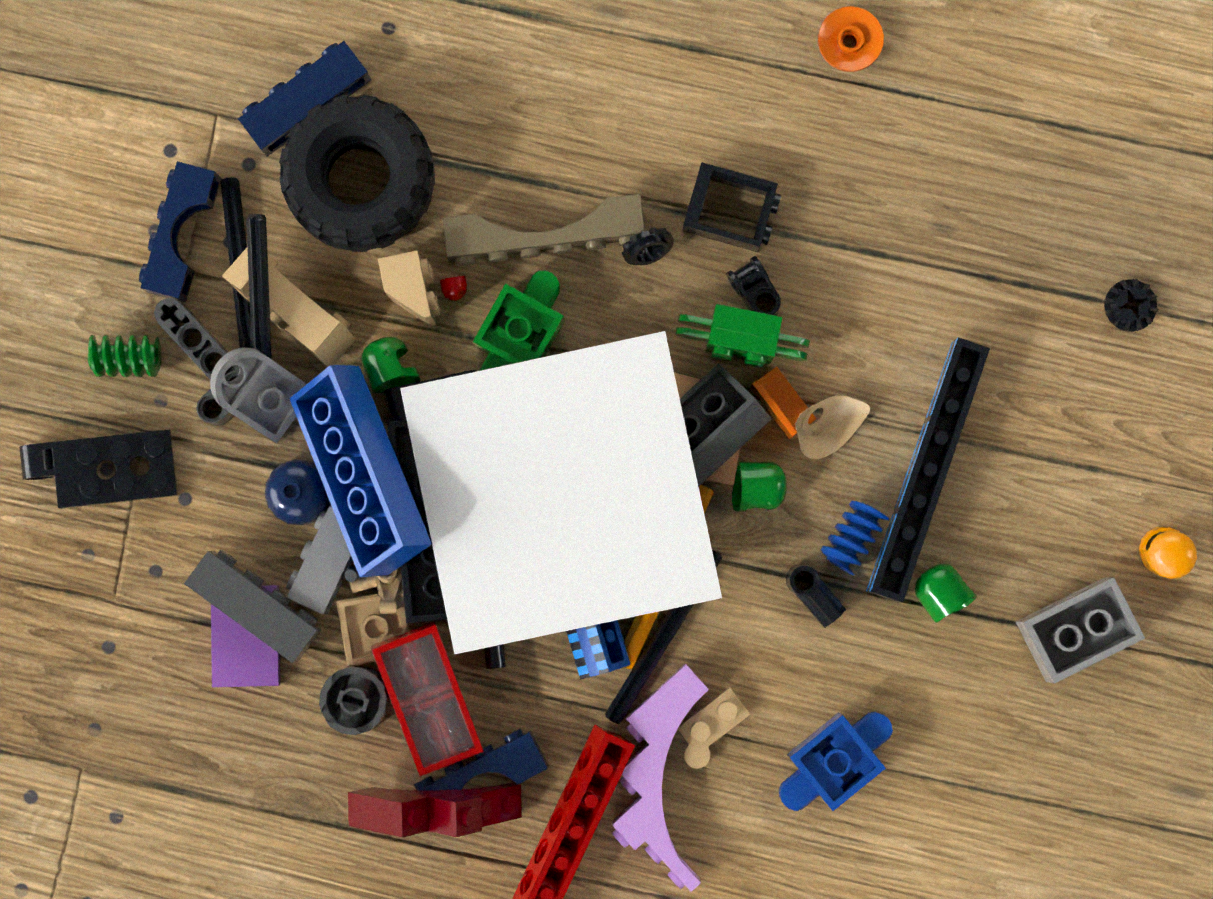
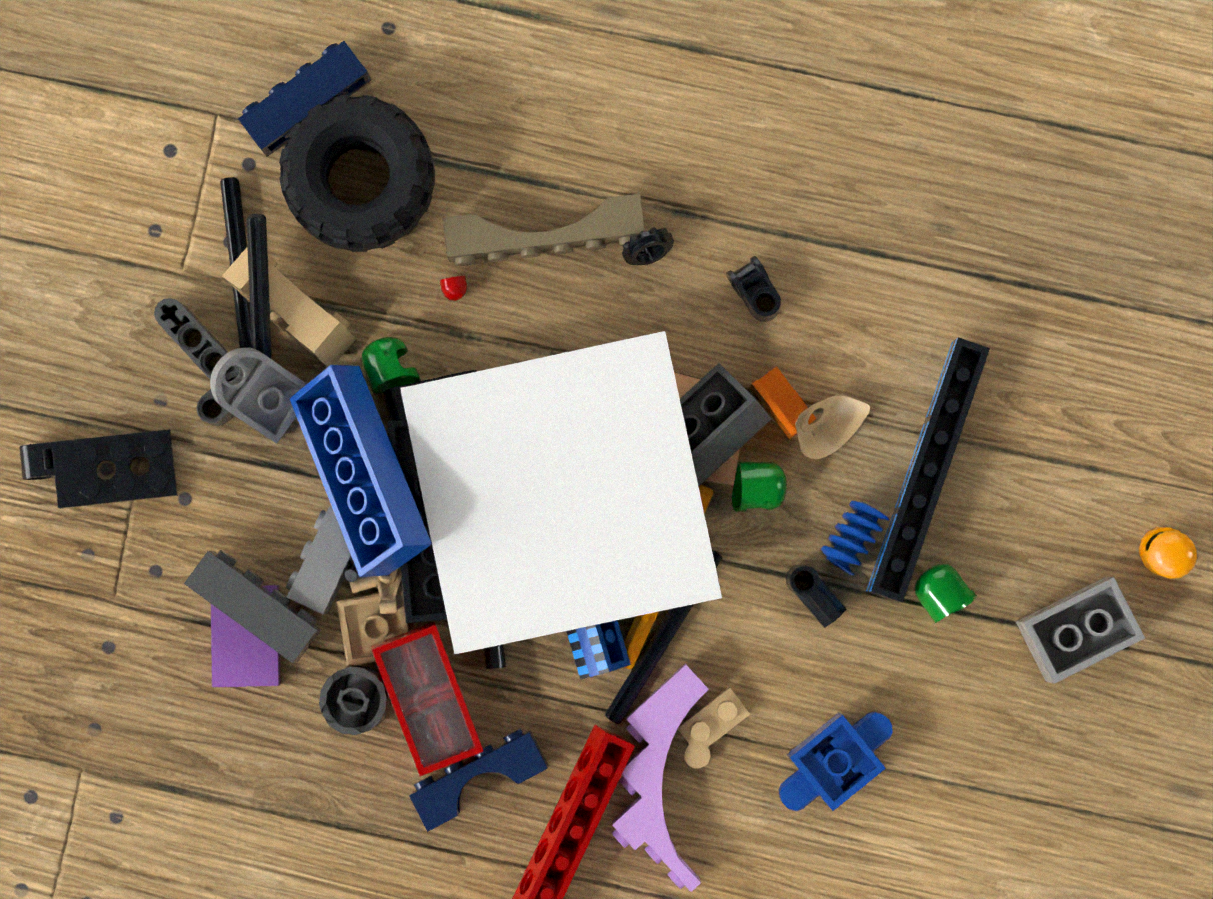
(124, 357): green piece -> none
(189, 192): dark blue arch -> none
(296, 492): dark blue cylinder -> none
(407, 284): tan slope -> none
(436, 811): dark red arch -> none
(521, 323): green brick -> none
(710, 172): black window -> none
(743, 336): green brick -> none
(854, 24): orange dish -> none
(1125, 319): black gear -> none

